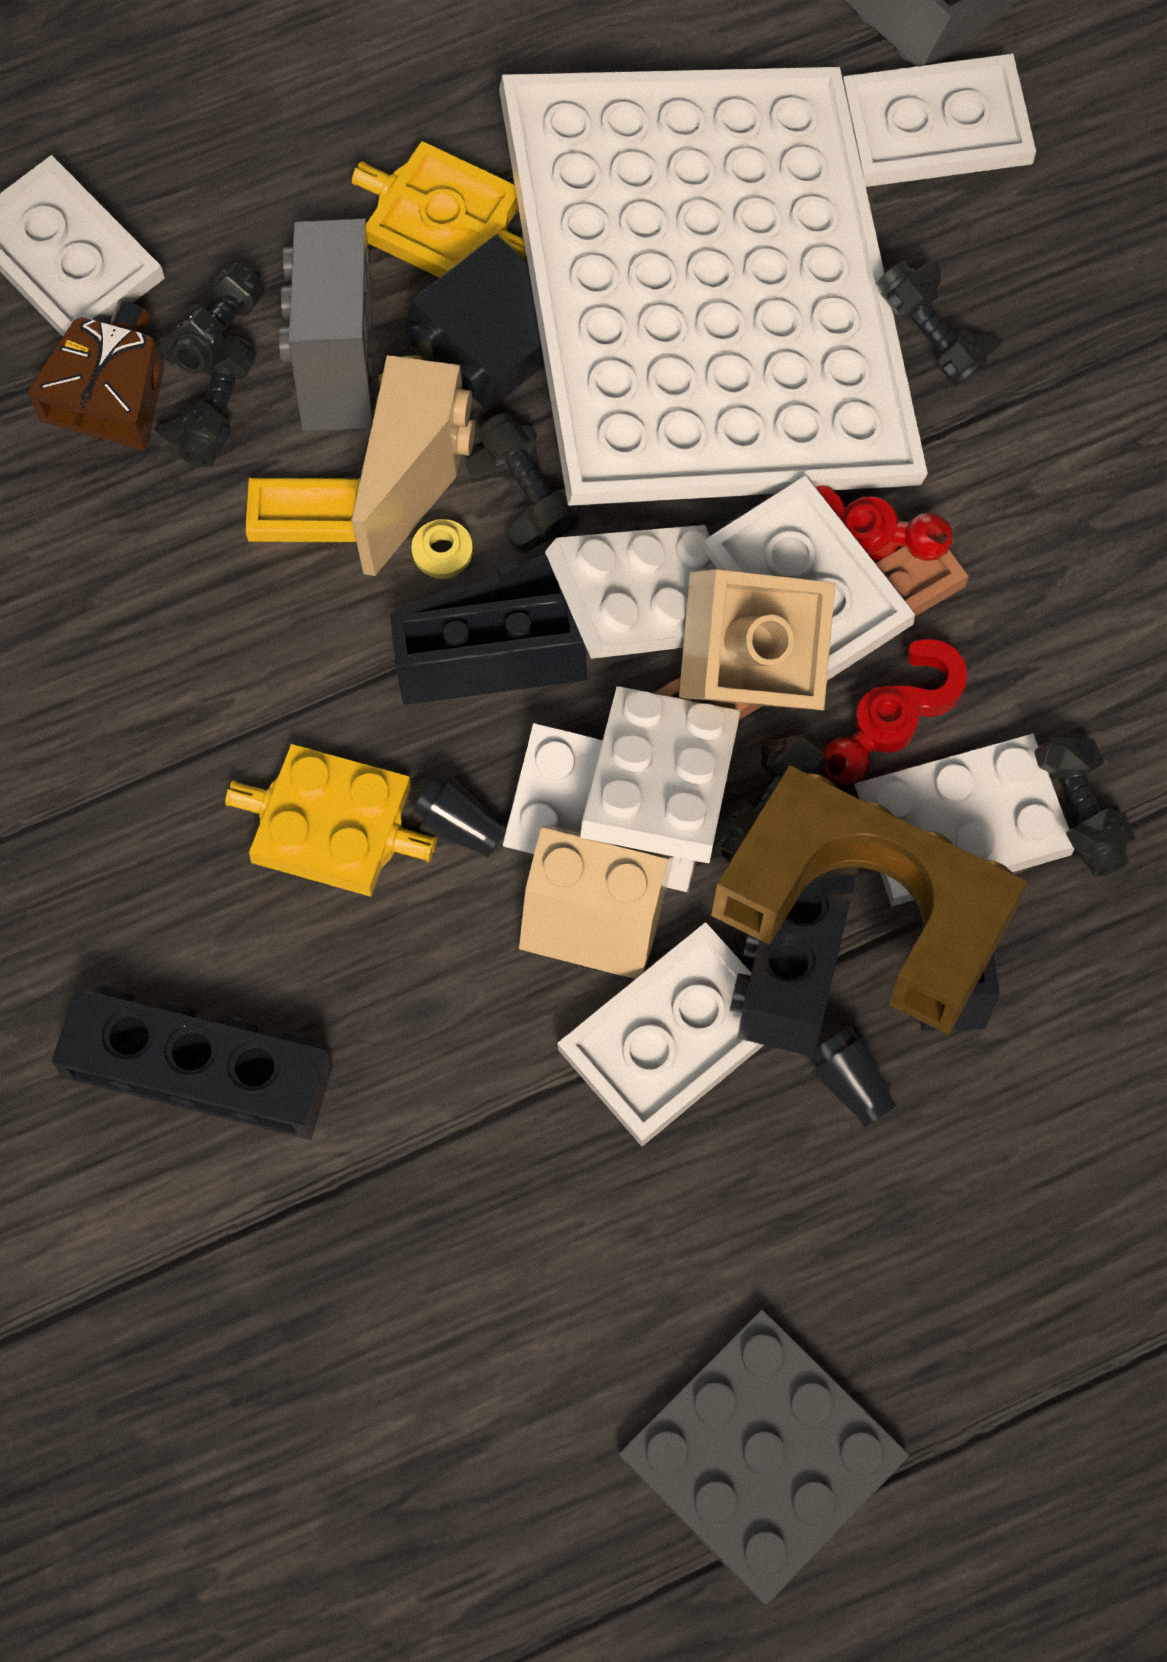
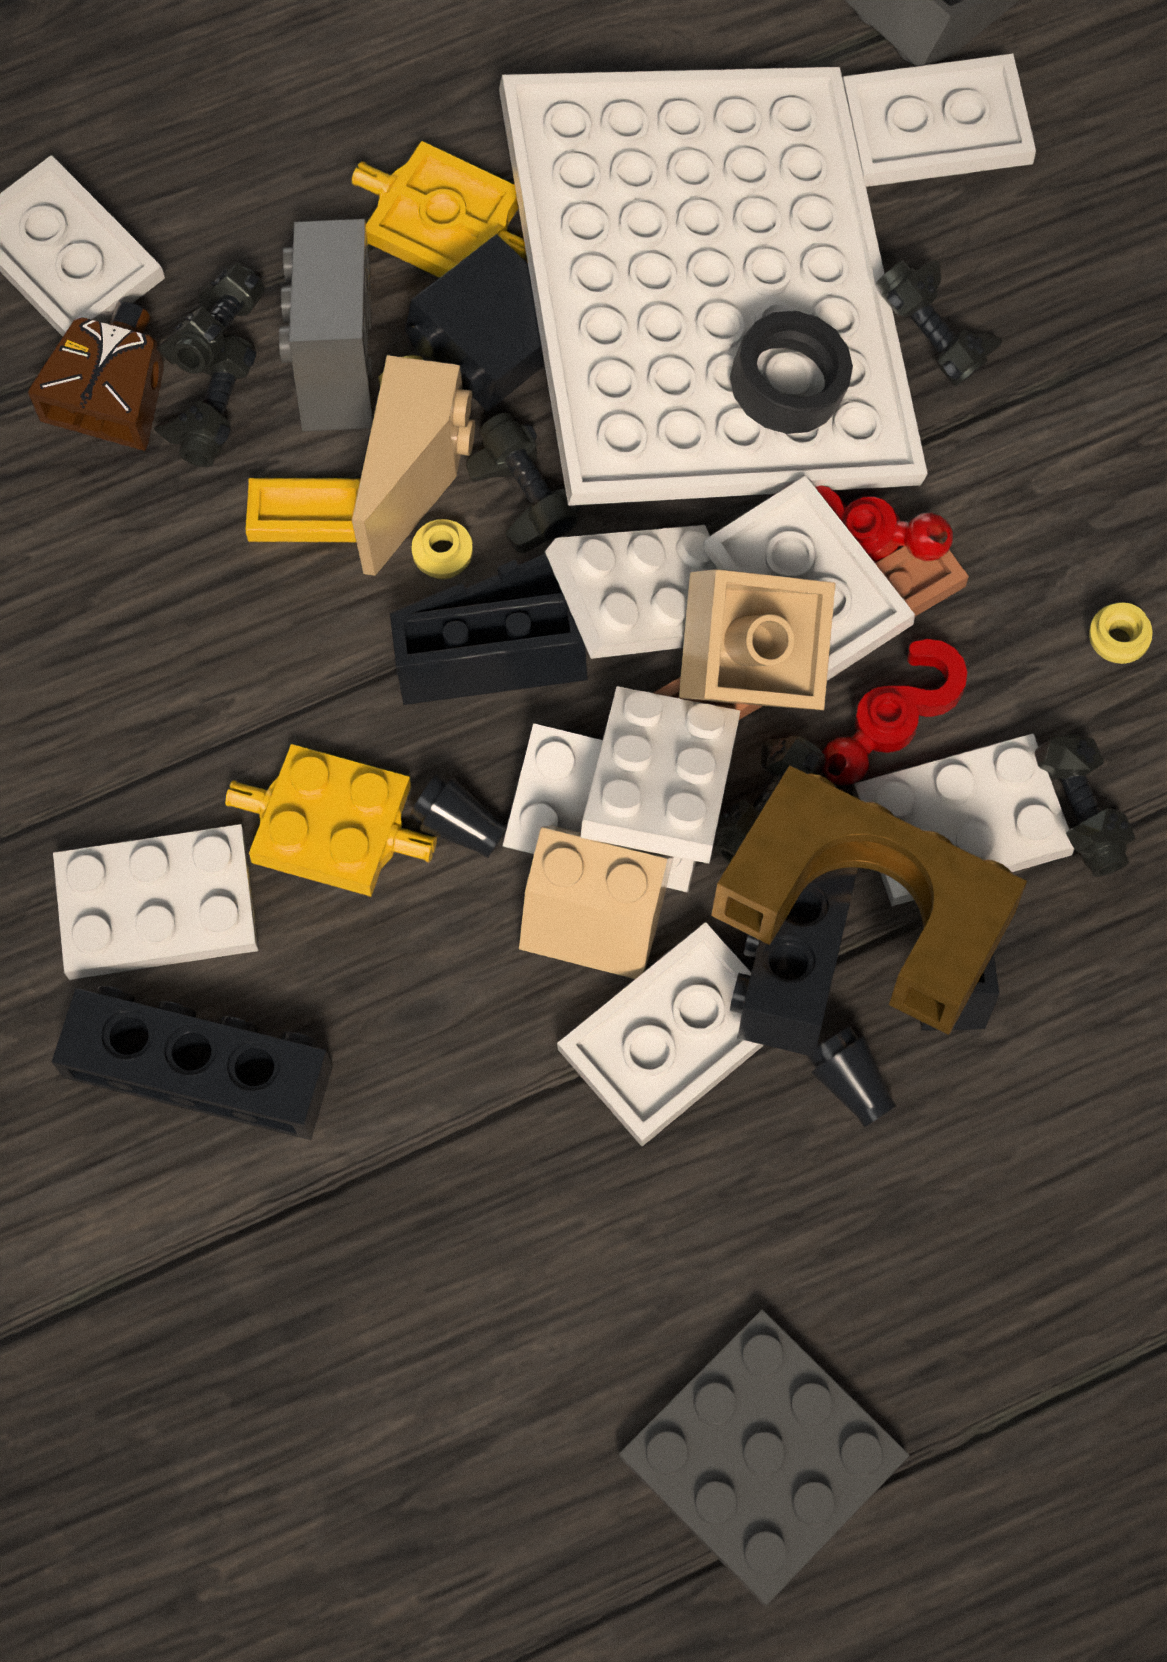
(155, 902): none -> white plate
(802, 334): none -> black tyre
(1123, 617): none -> light yellow plate

